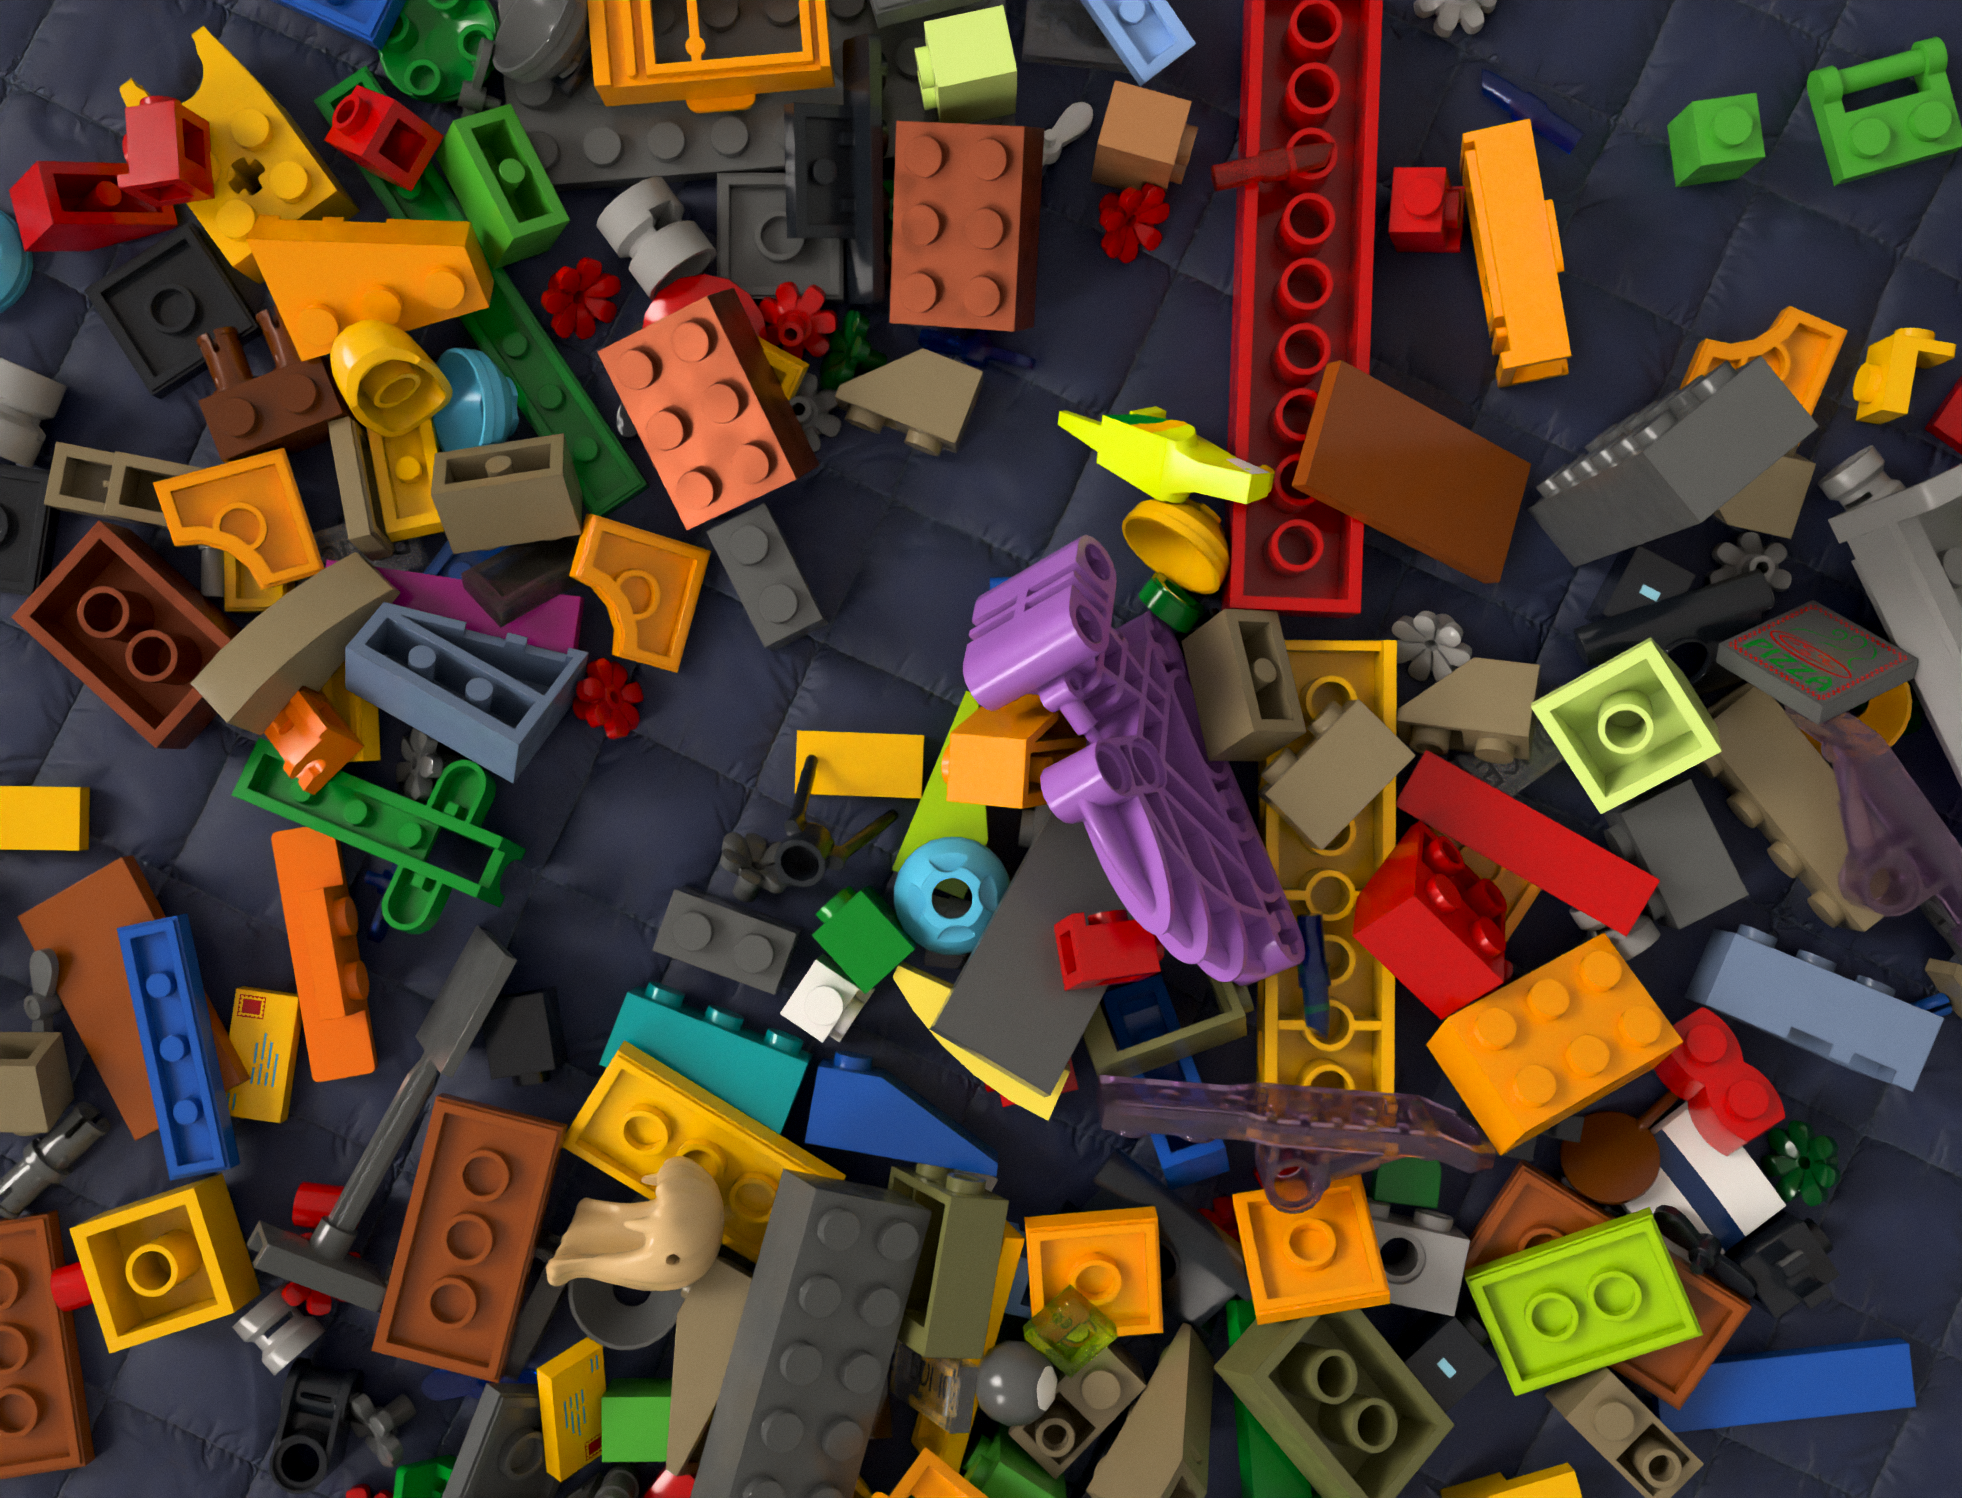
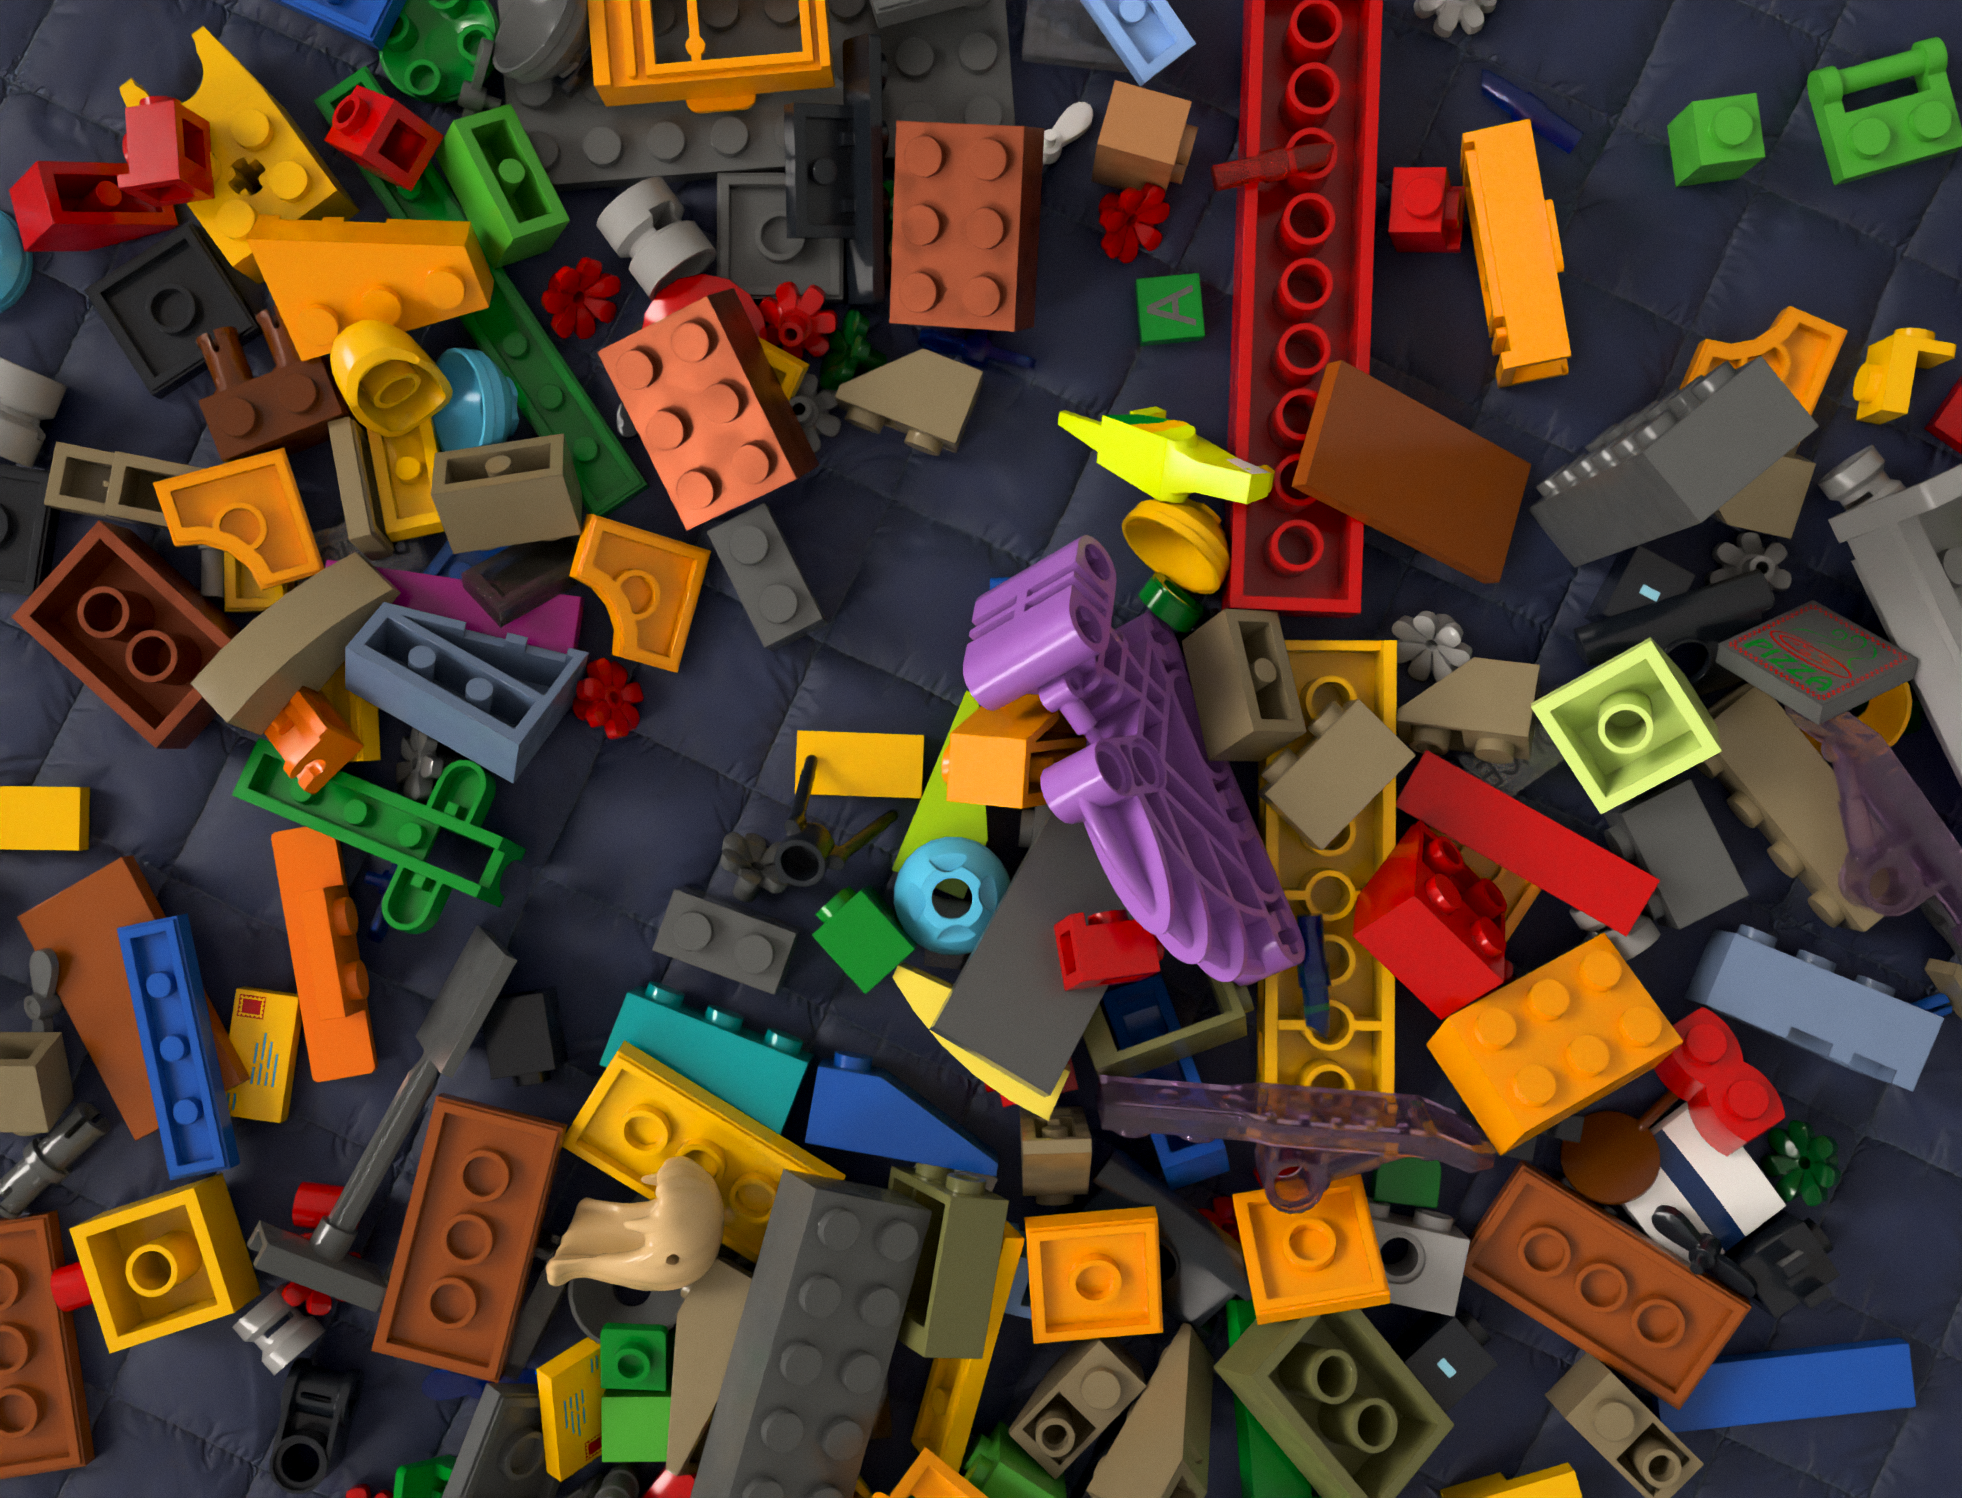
(381, 1425): dark grey plant -> none
(636, 1356): none -> green bracket
(825, 1001): white brick -> none
(935, 1387): clear tile -> none
(968, 67): yellowish green brick -> none
(1015, 1383): dark grey piece -> none
(1055, 1155): none -> dark tan slope
(1070, 1331): clear neon green tile -> none
(1169, 309): none -> green tile
(1582, 1302): lime tile -> none

